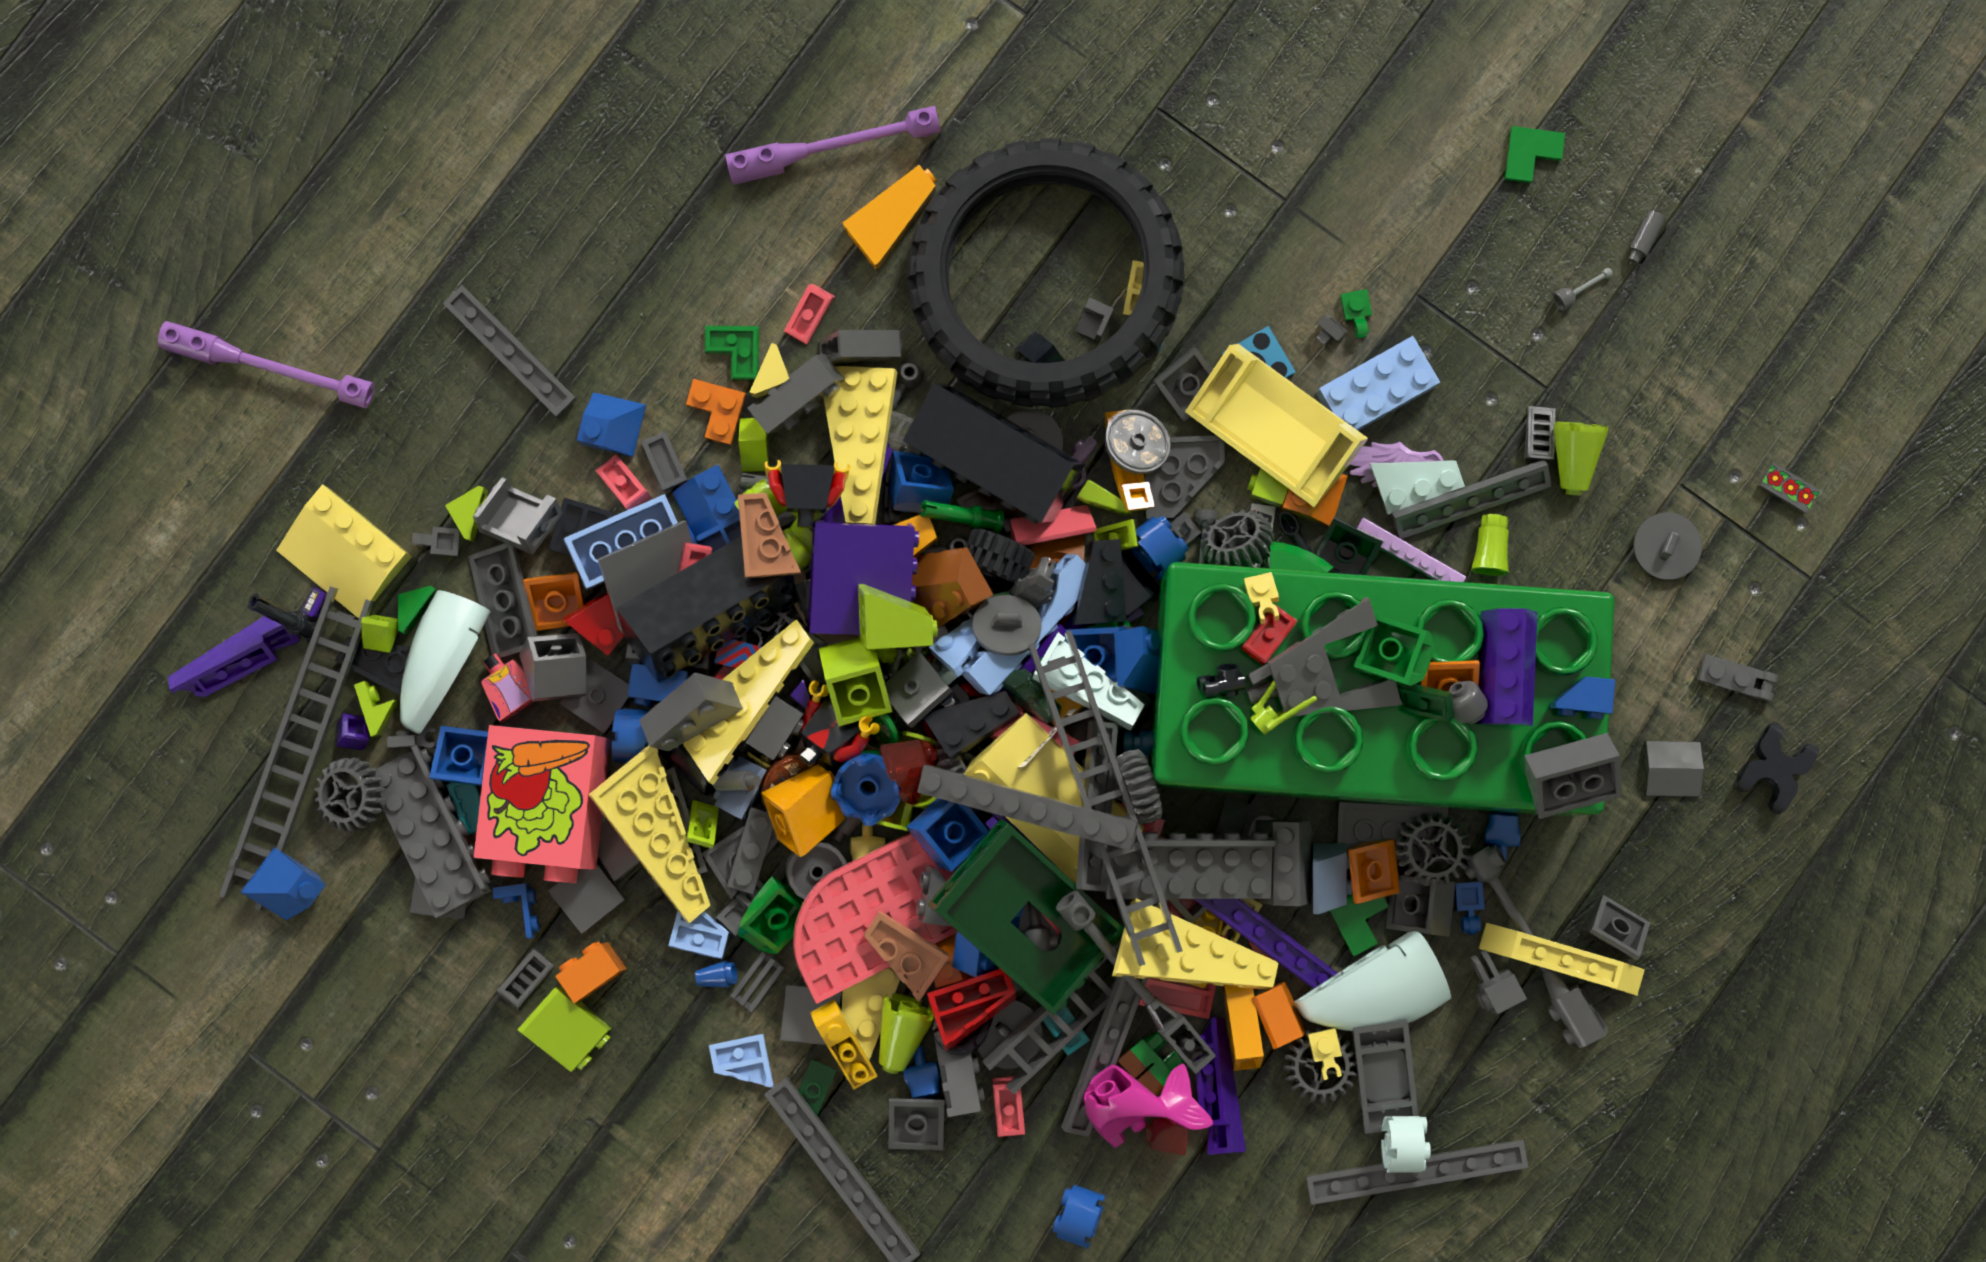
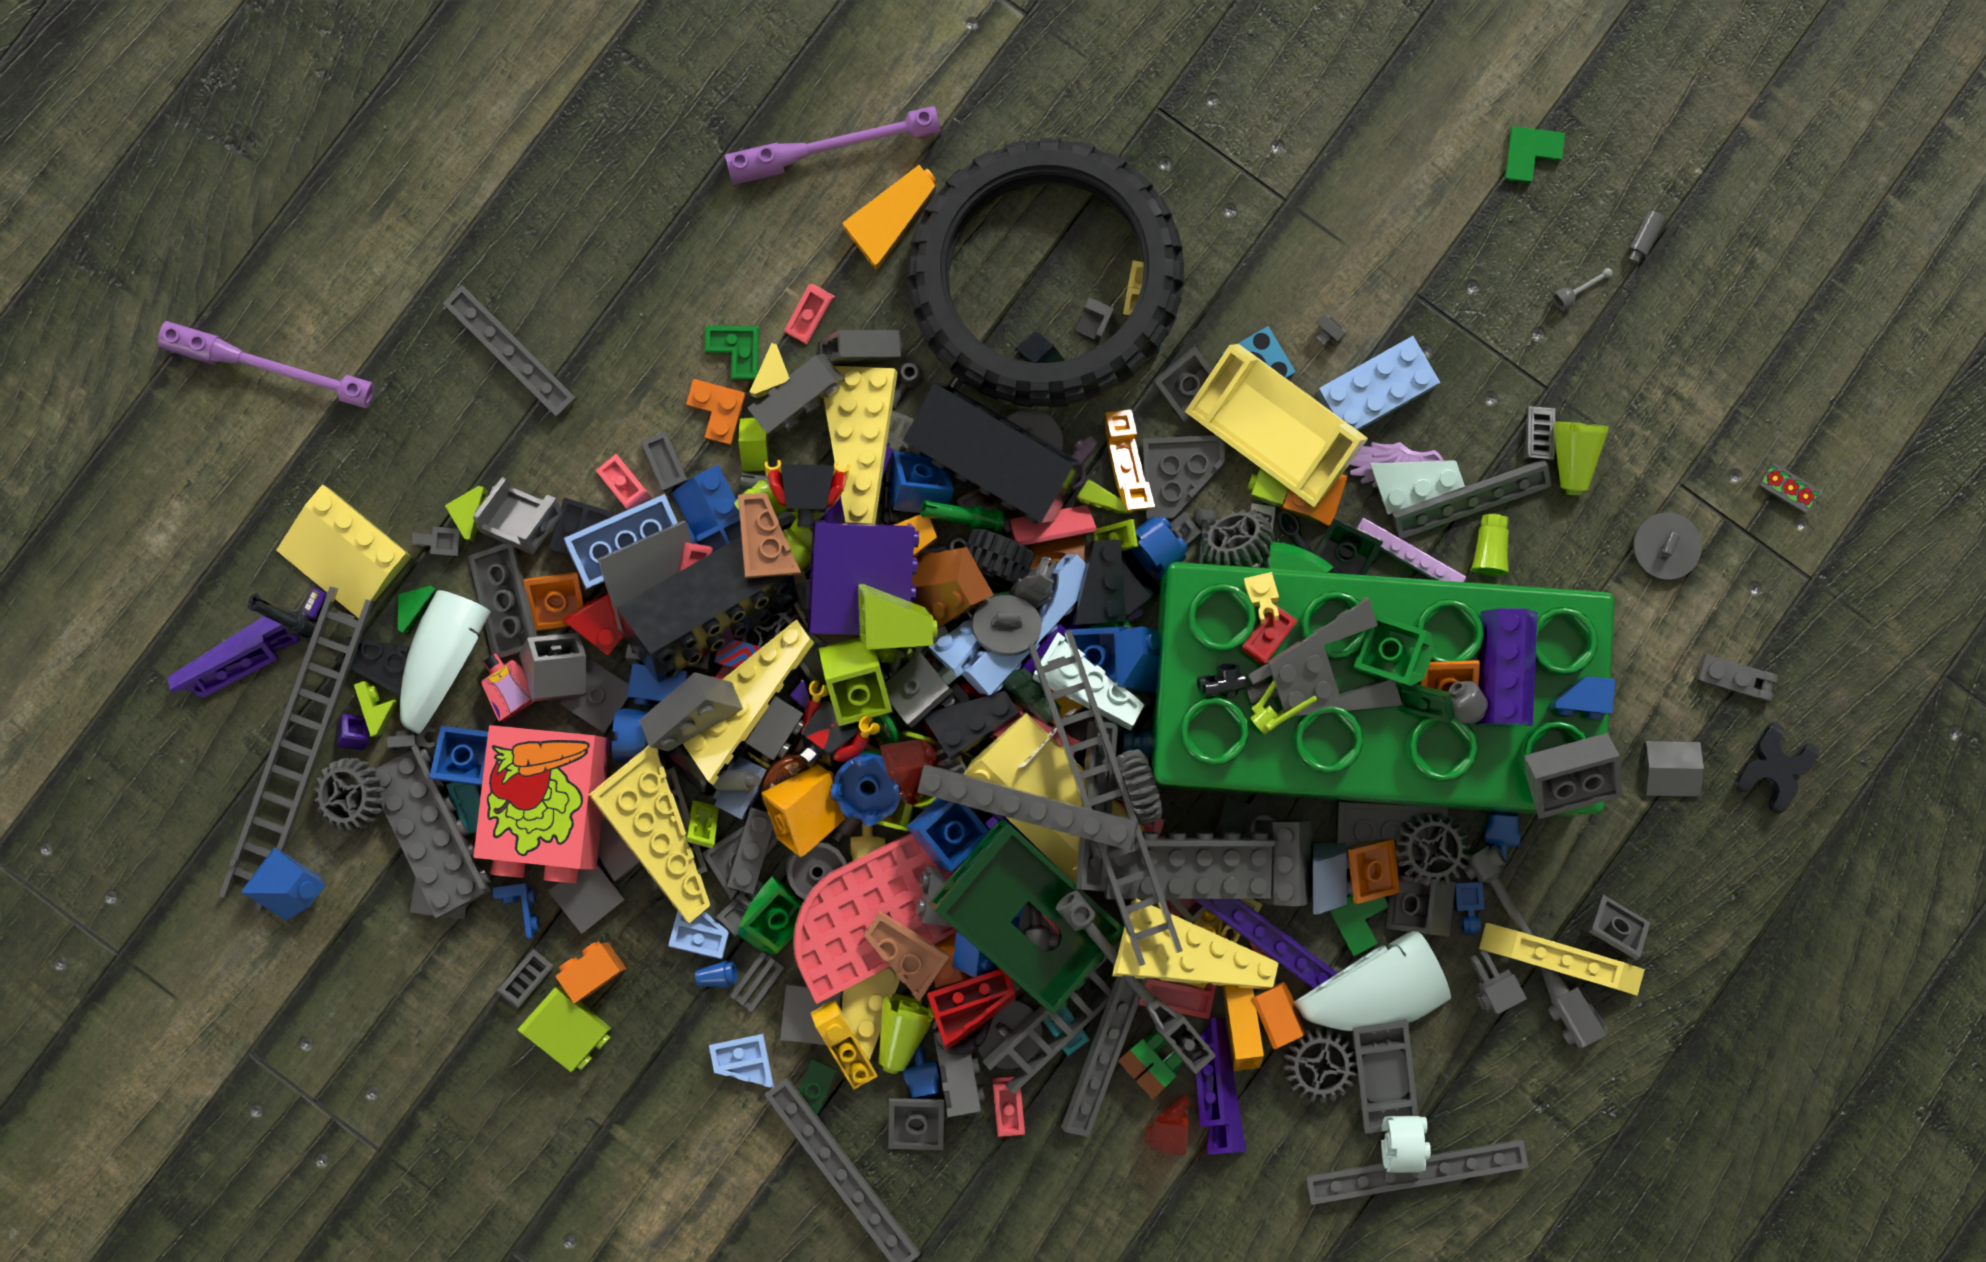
(379, 632): lime slope -> none
(611, 424): blue slope -> none
(1079, 1216): blue brick -> none
(1120, 1101): dark pink hips -> none
(1137, 441): shield -> none
(1325, 1048): light yellow plate -> none
(1357, 308): green plate -> none

